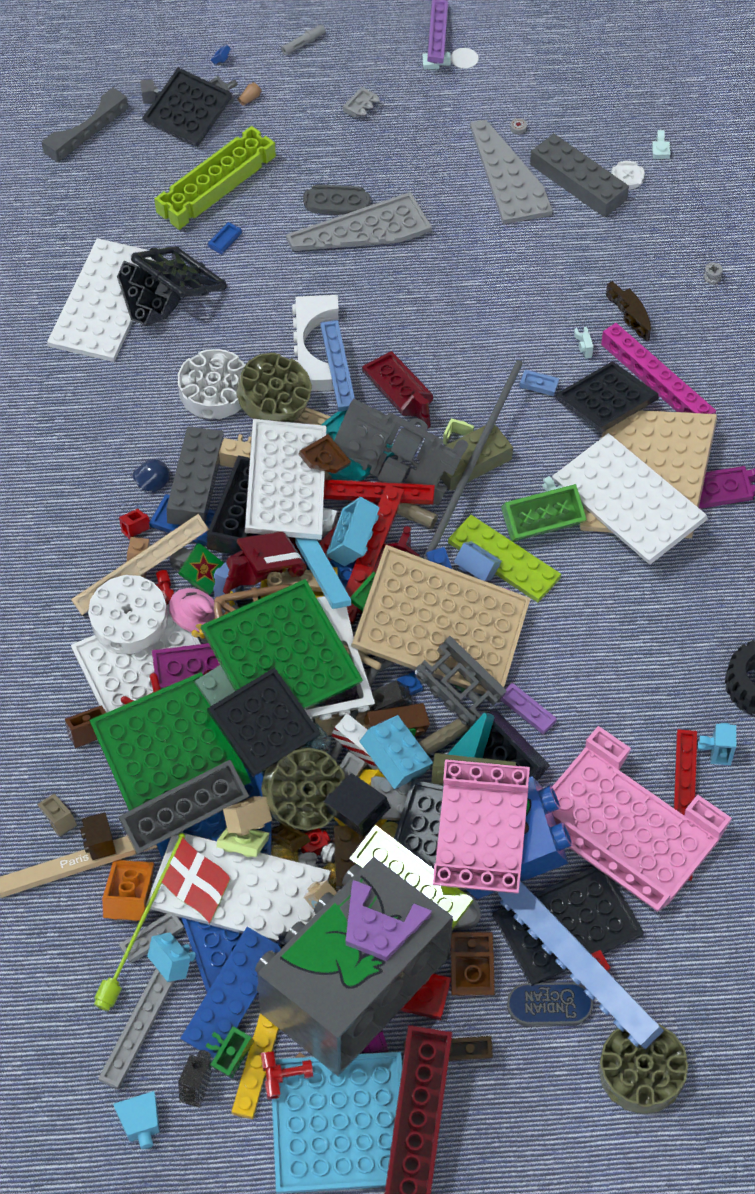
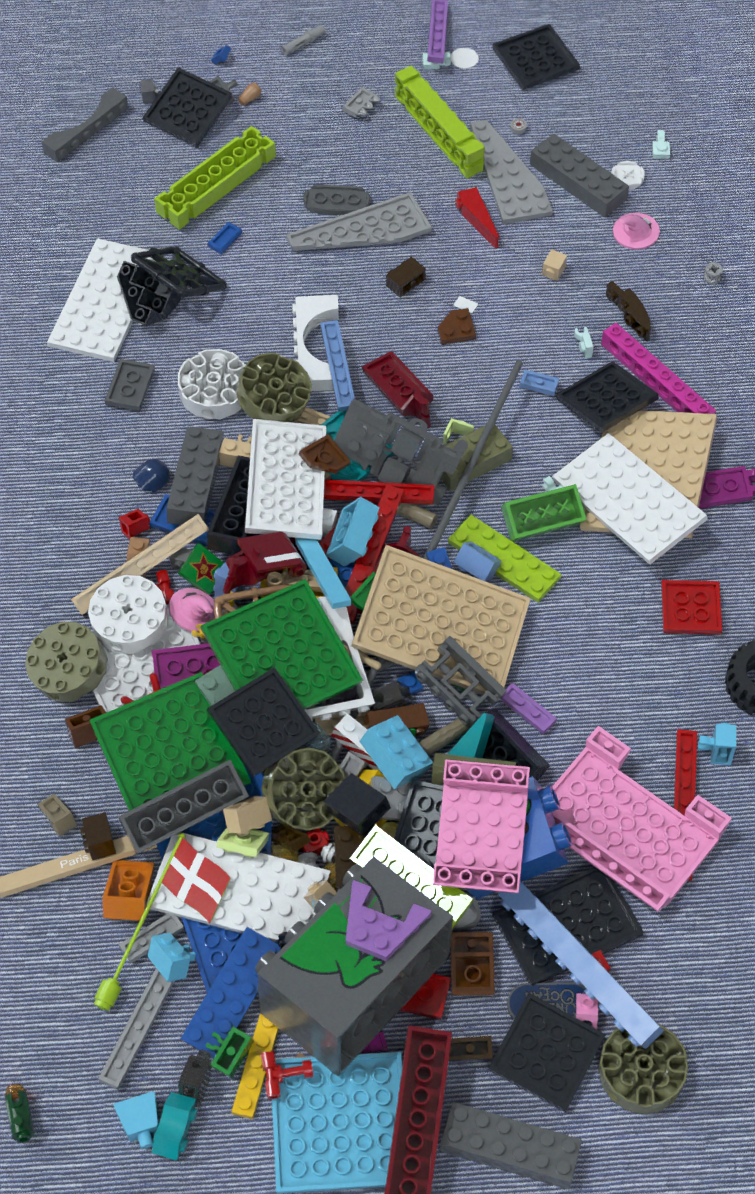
(19, 1113): none -> dark green piece
(66, 661): none -> olive brick
(129, 384): none -> dark grey plate
(174, 1126): none -> teal brick
(405, 277): none -> dark brown brick
(439, 122): none -> lime brick
(456, 327): none -> reddish brown plate
(465, 303): none -> white sticker
(476, 214): none -> red slope
(510, 1145): none -> dark grey brick
(536, 56): none -> black plate
(546, 1052): none -> black plate
(554, 265): none -> tan brick
(587, 1009): none -> bright pink bracket
(636, 231): none -> bright pink piece
(691, 607): none -> red plate

